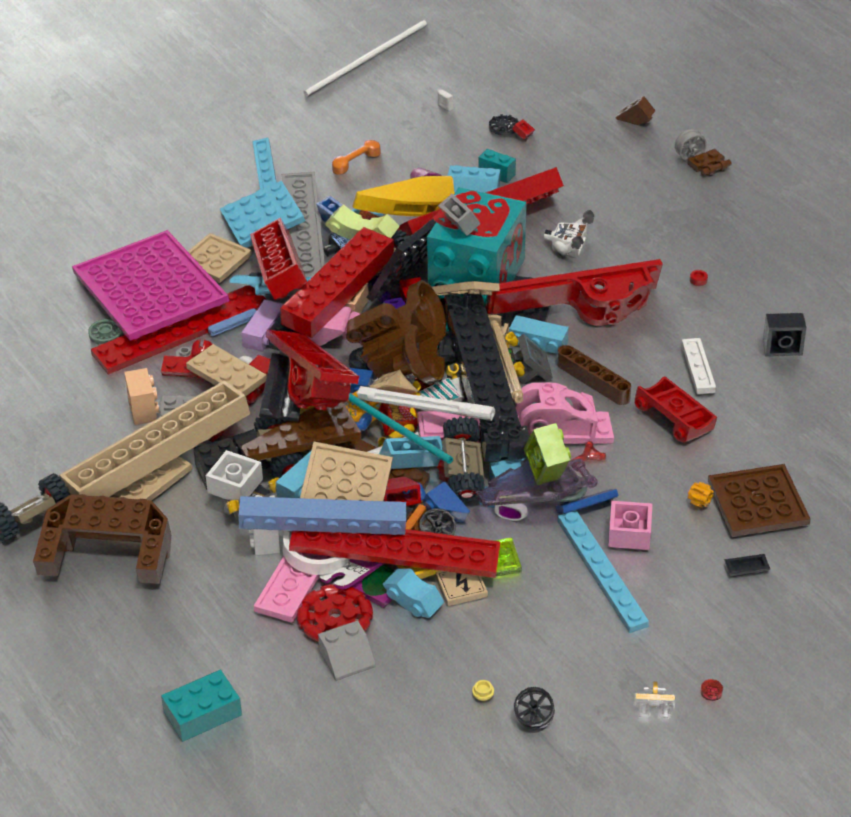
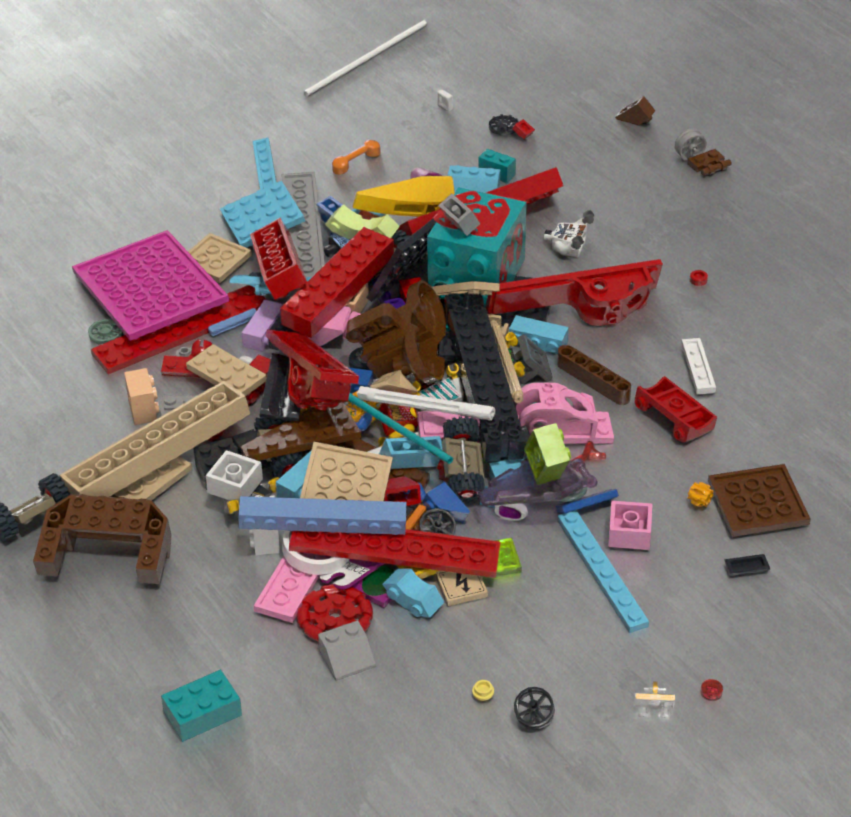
(784, 334): black brick -> none

